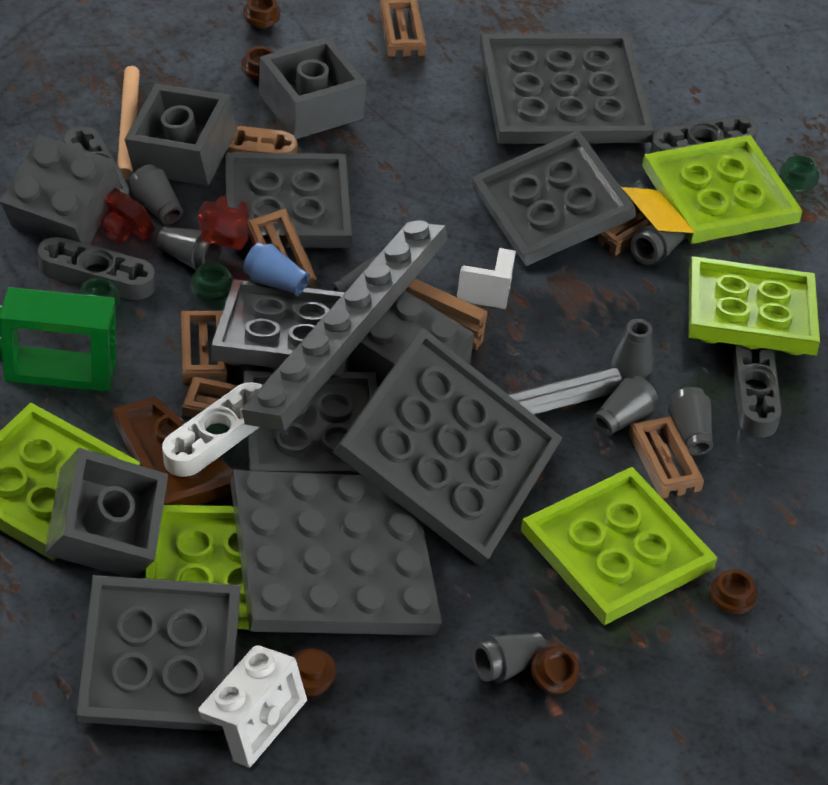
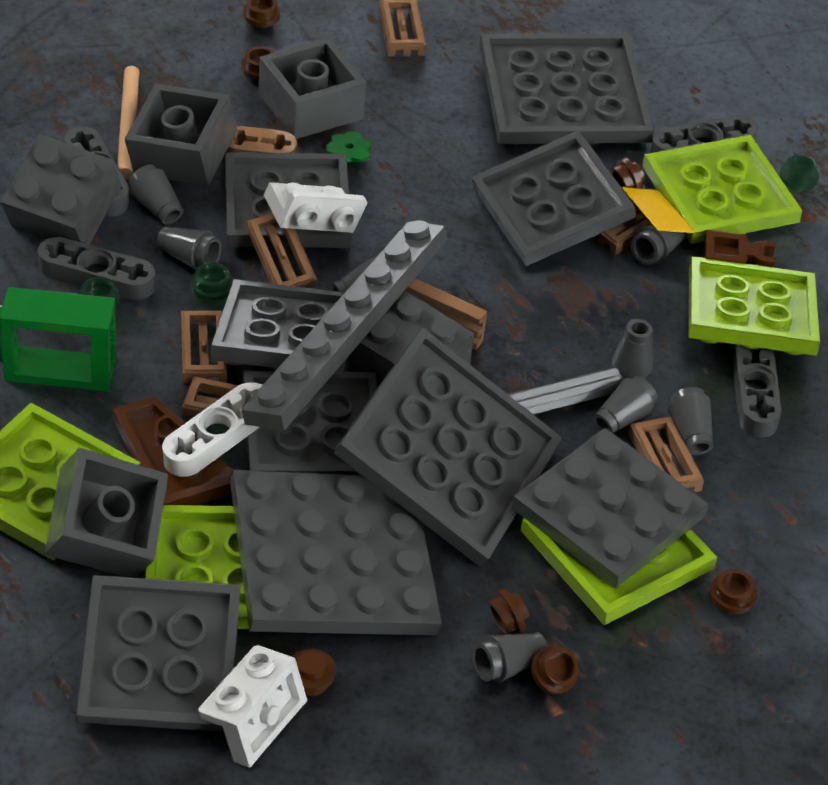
(126, 218): clear red tile -> none
(224, 224): clear red tile -> none
(274, 269): medium blue cone -> none
(314, 207): none -> white bracket
(350, 144): none -> green plant
(485, 285): white panel -> none
(509, 611): none -> reddish brown plate
(610, 507): none -> dark grey plate
(628, 174): none -> reddish brown plate
(734, 248): none -> reddish brown plate

